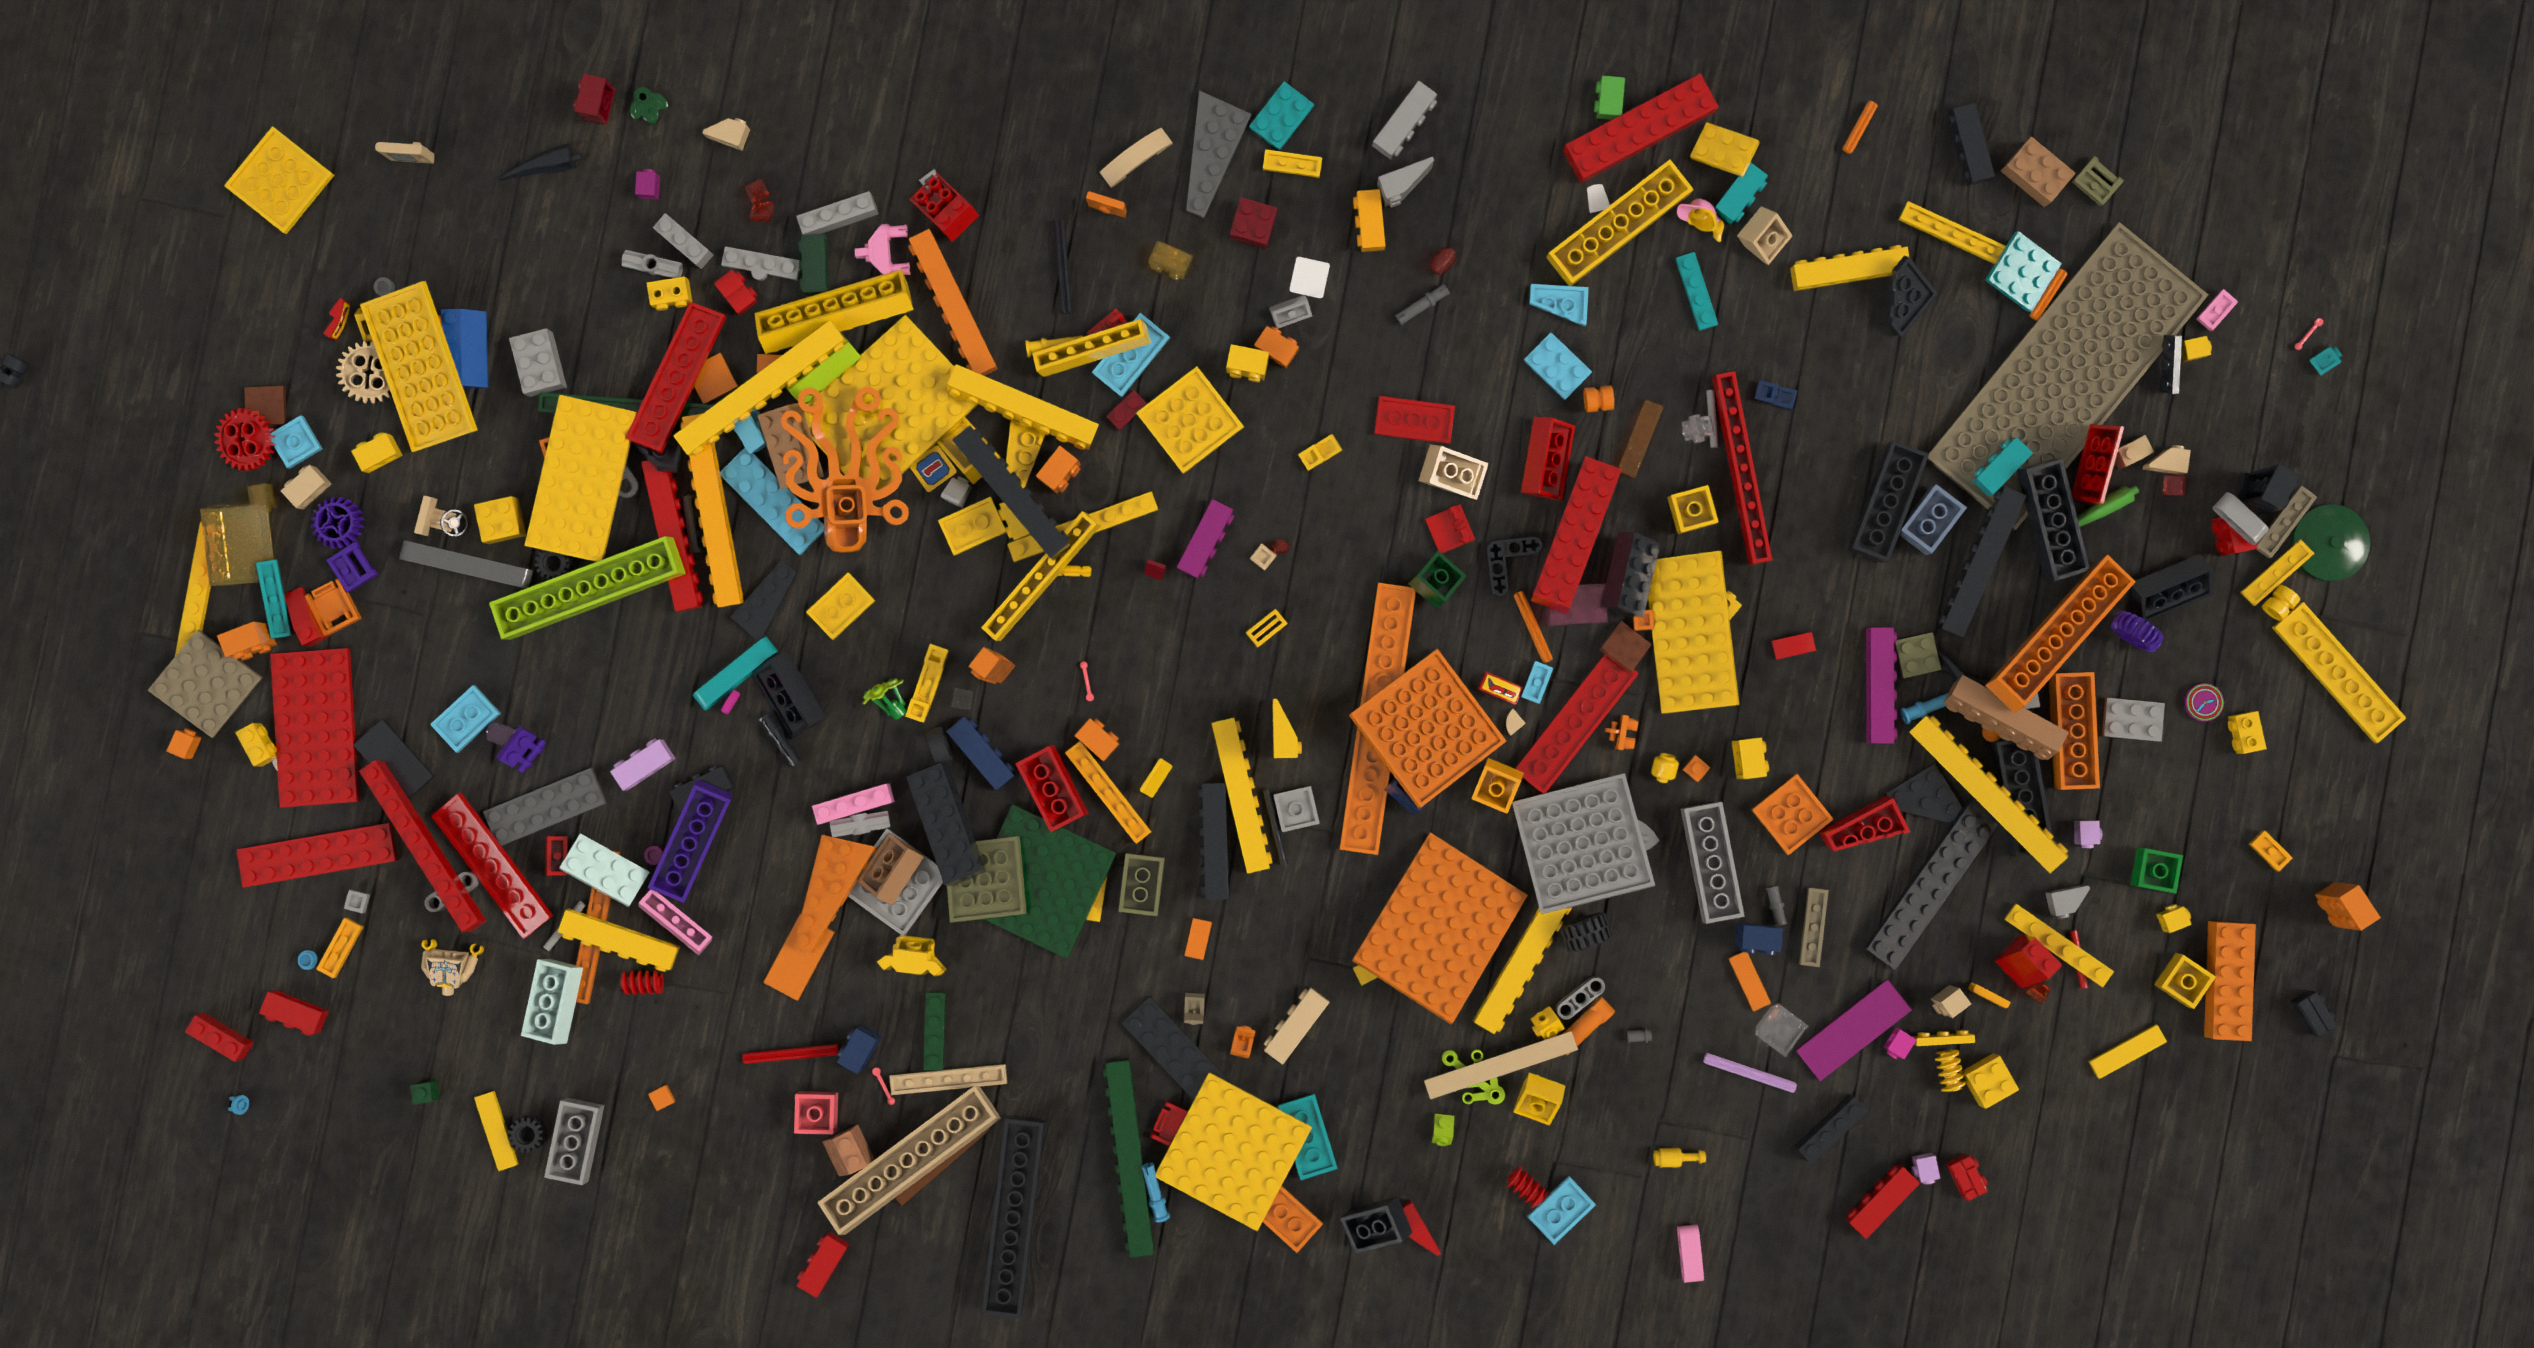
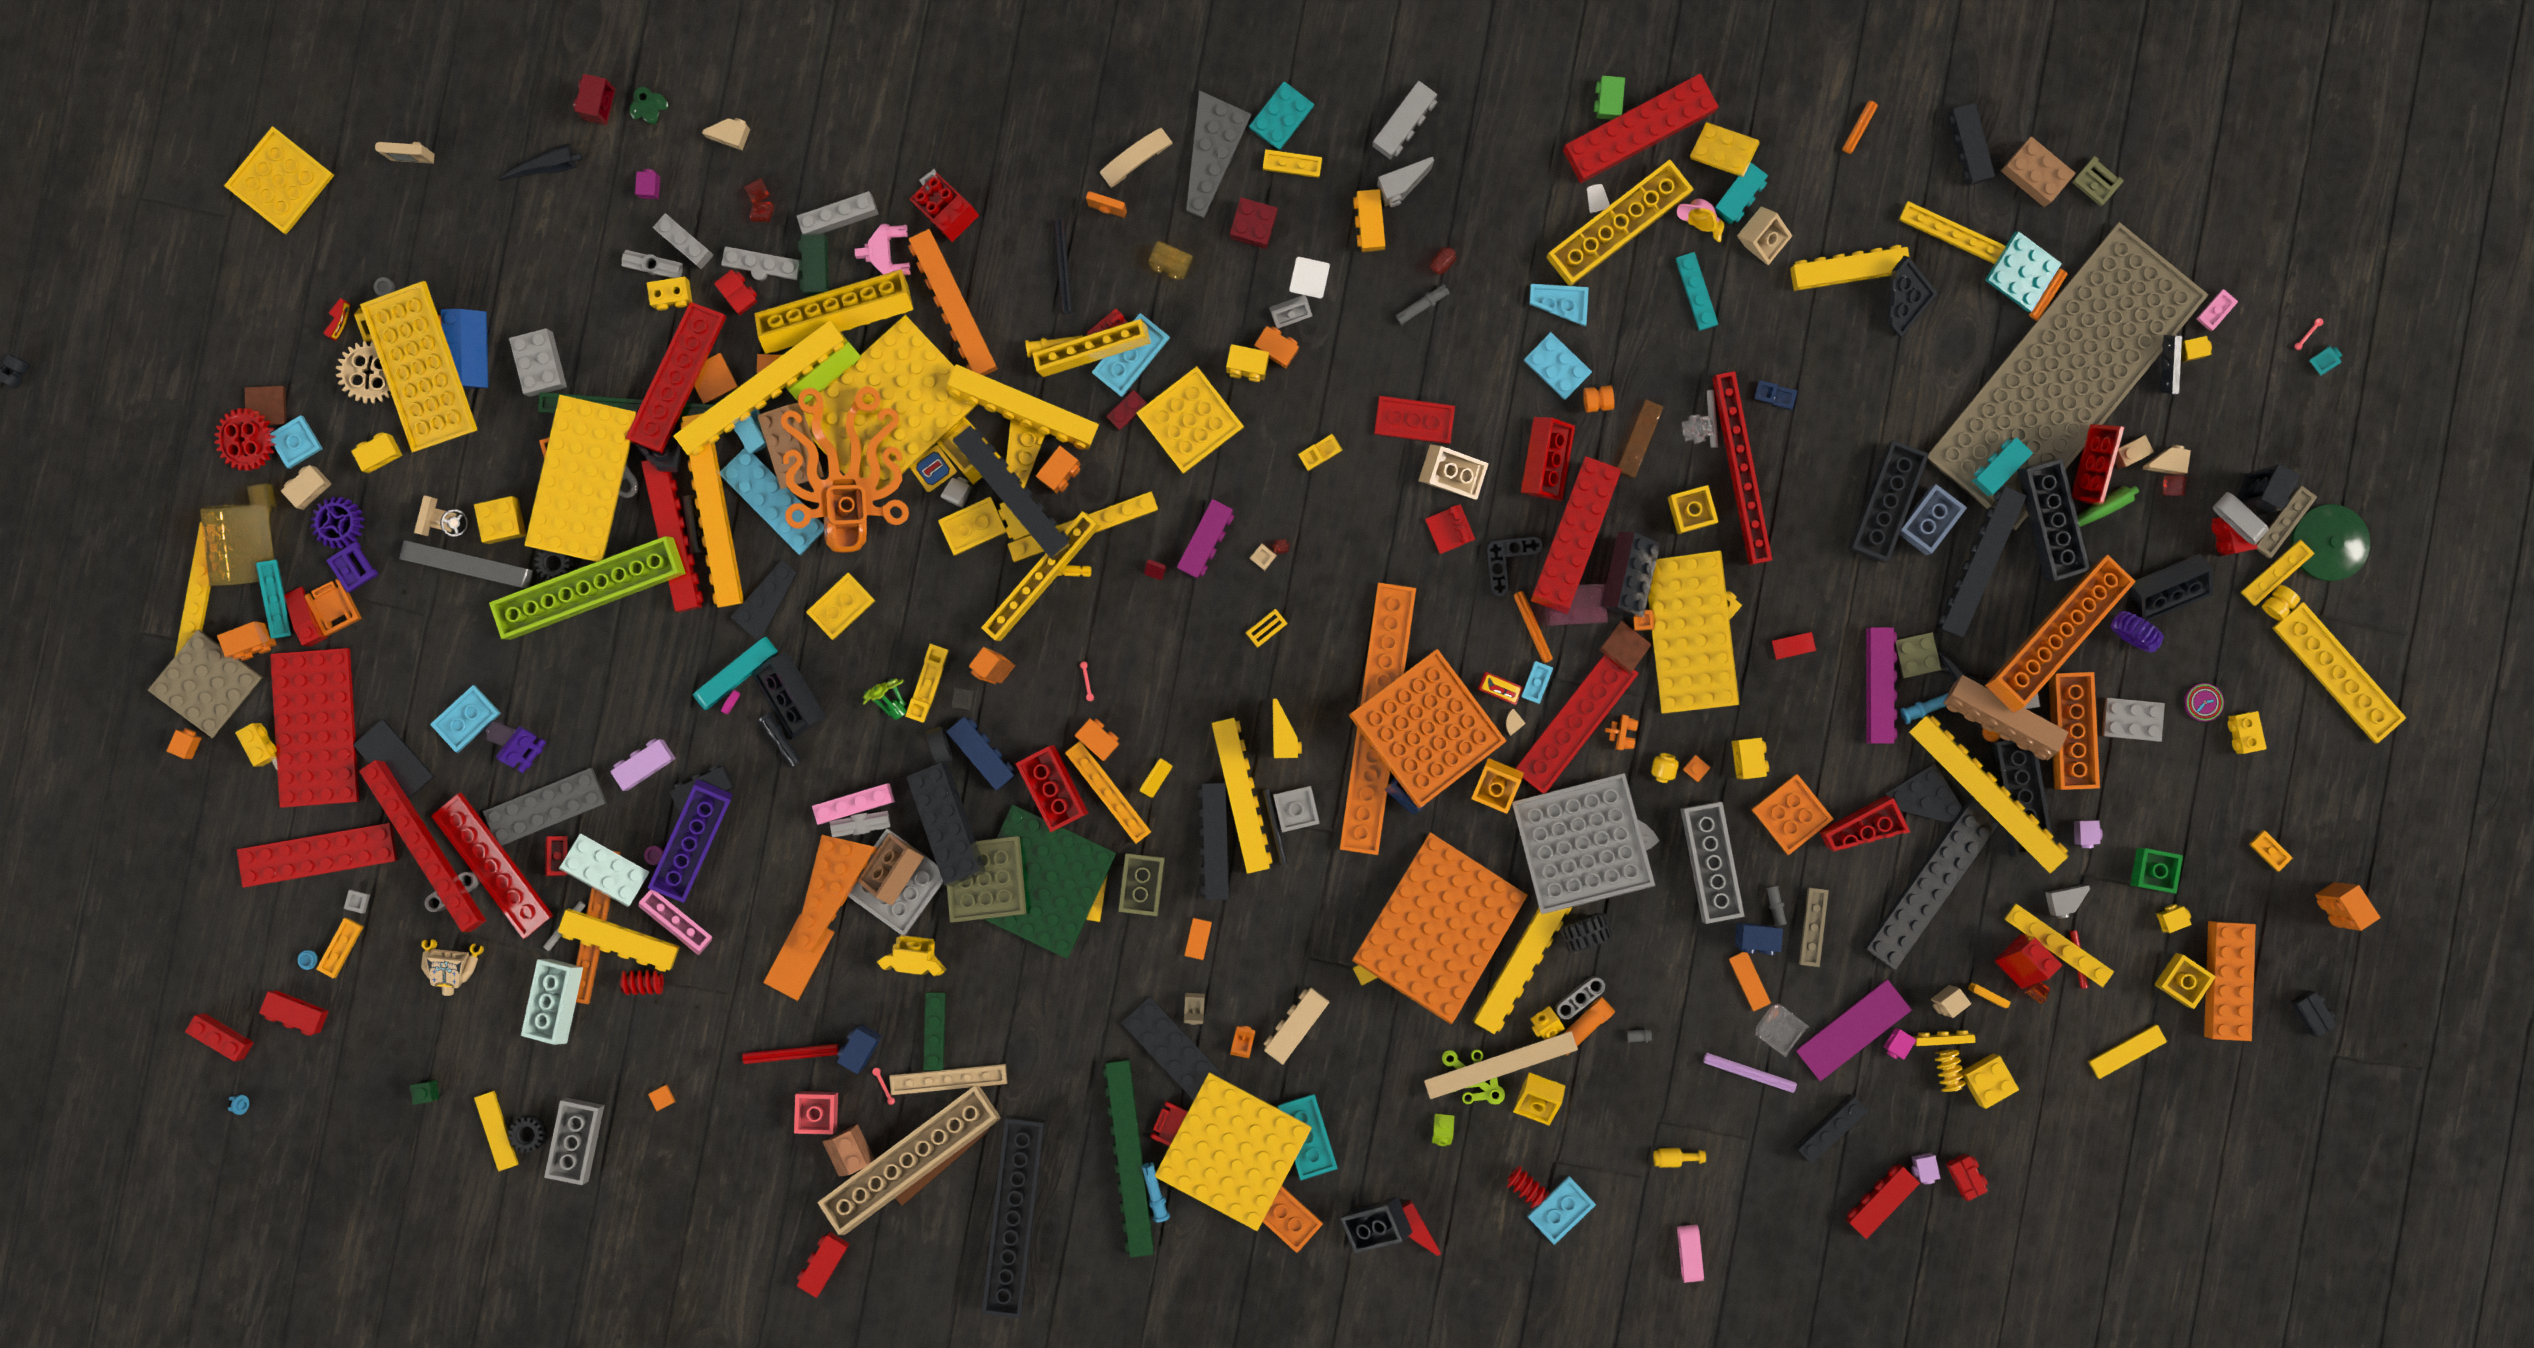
(1437, 579): dark green brick -> none

